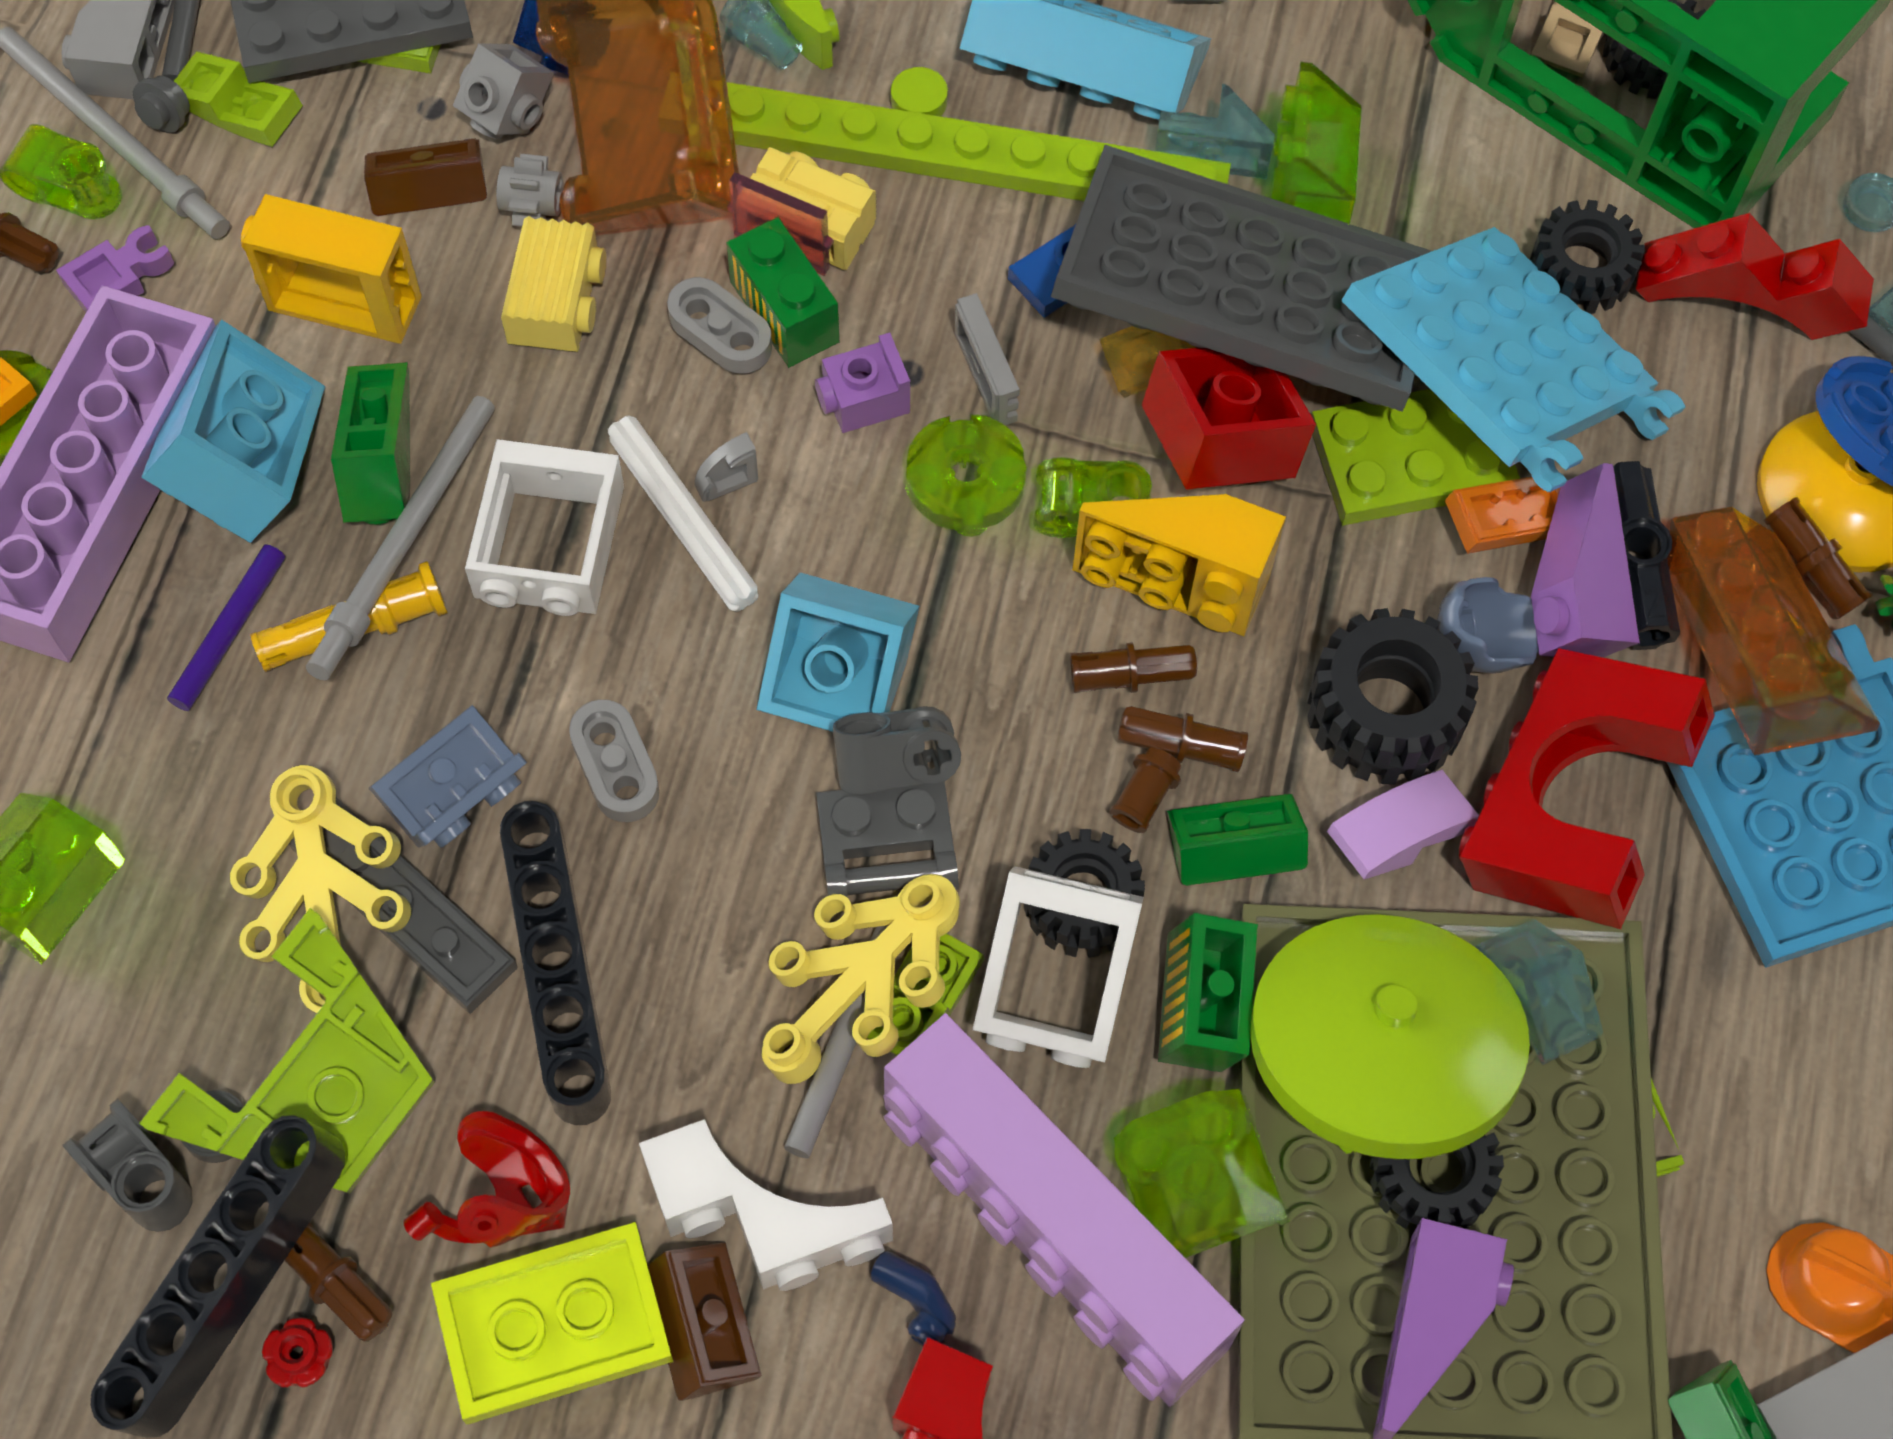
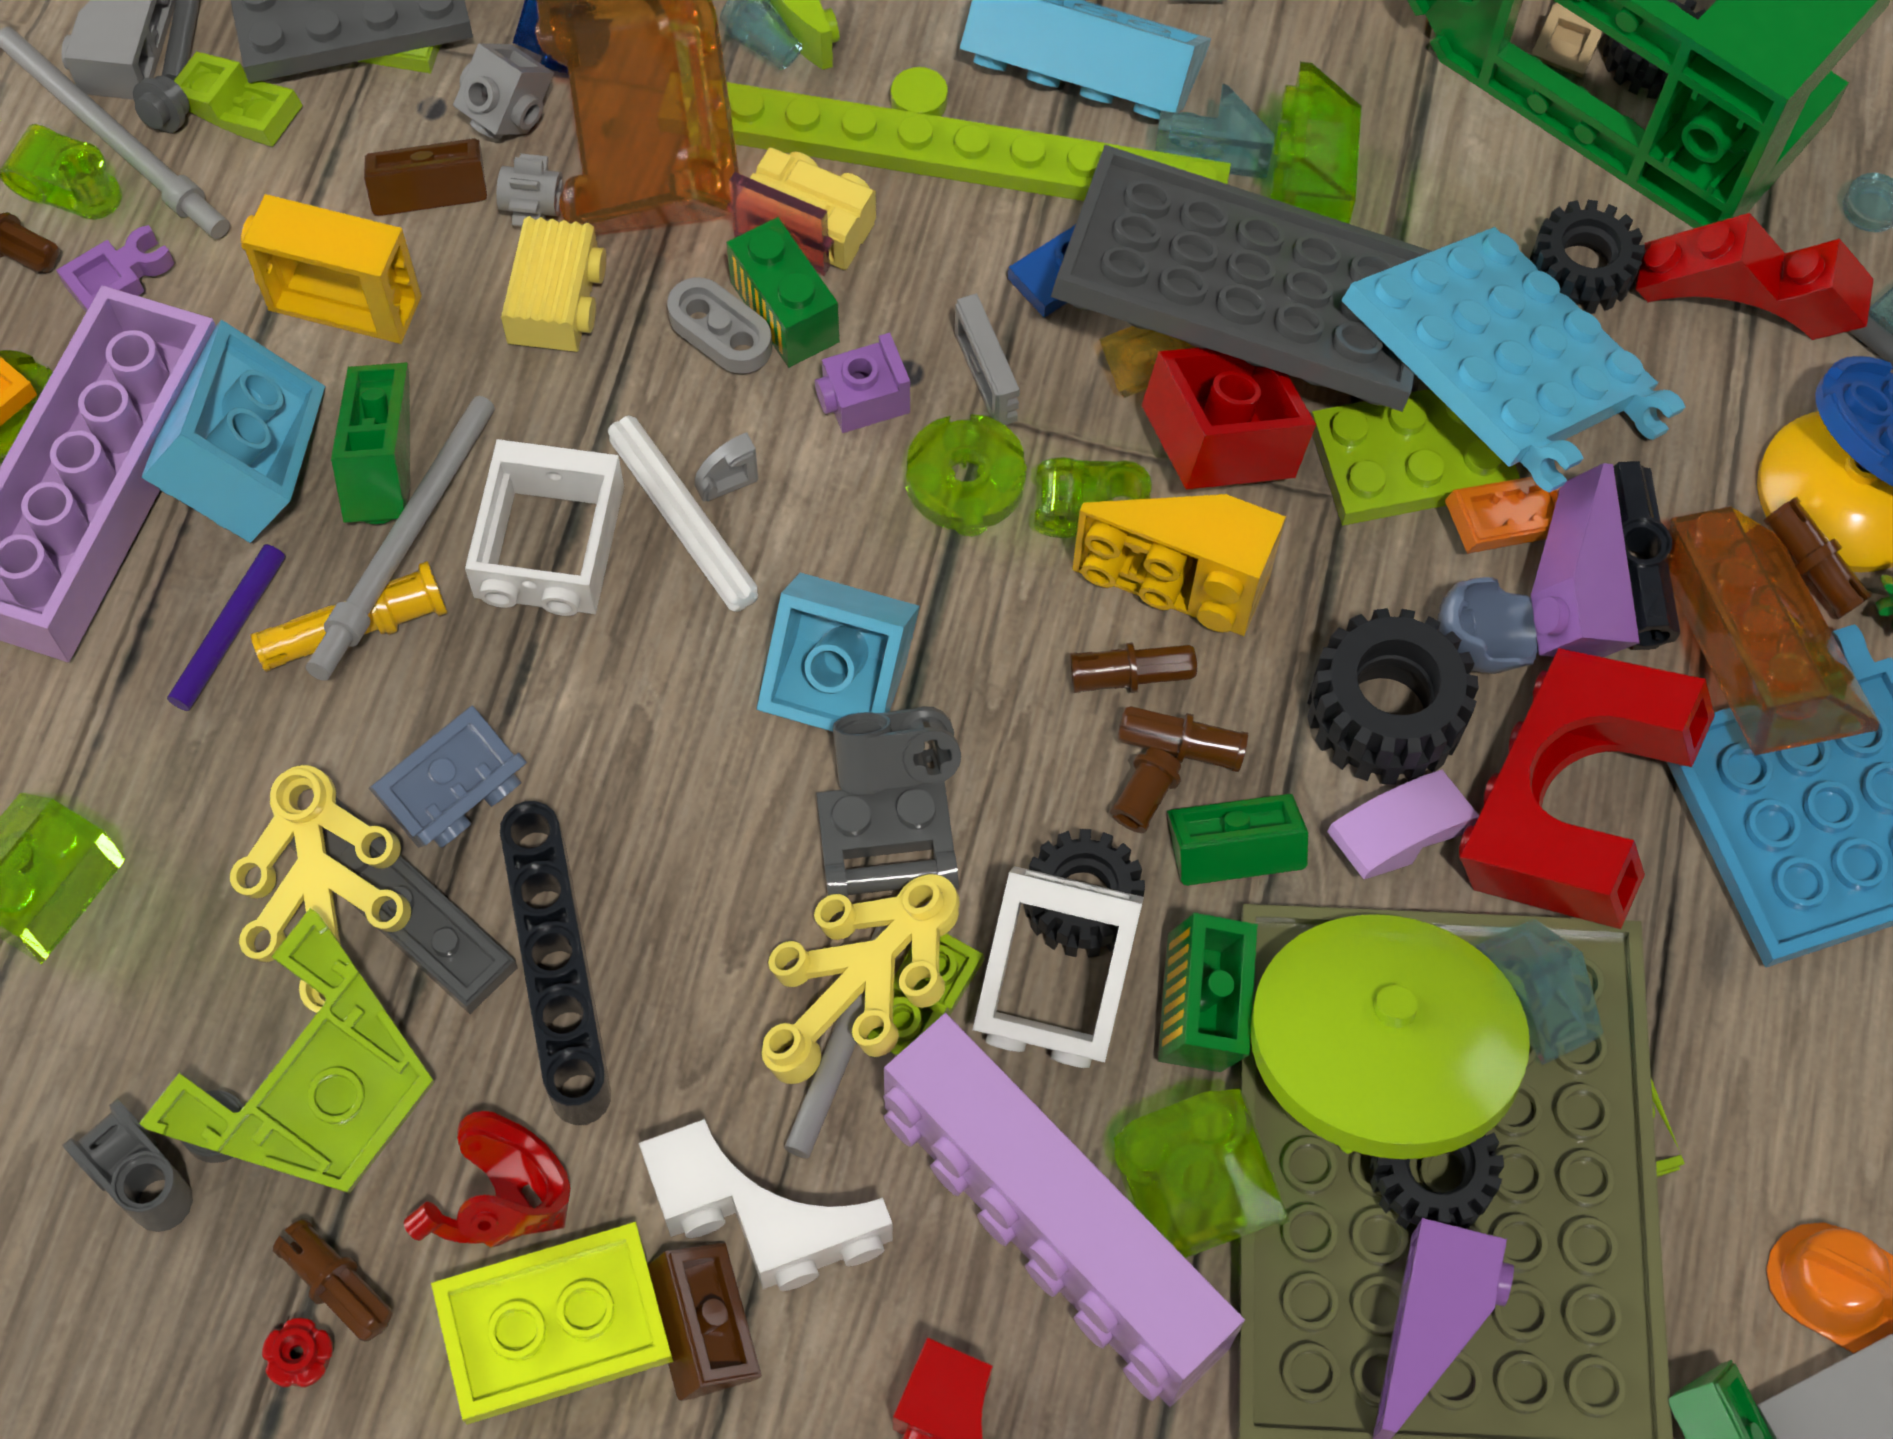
(188, 1290): black beam -> none
(614, 765): light grey plate -> none
(922, 1291): dark blue arm -> none

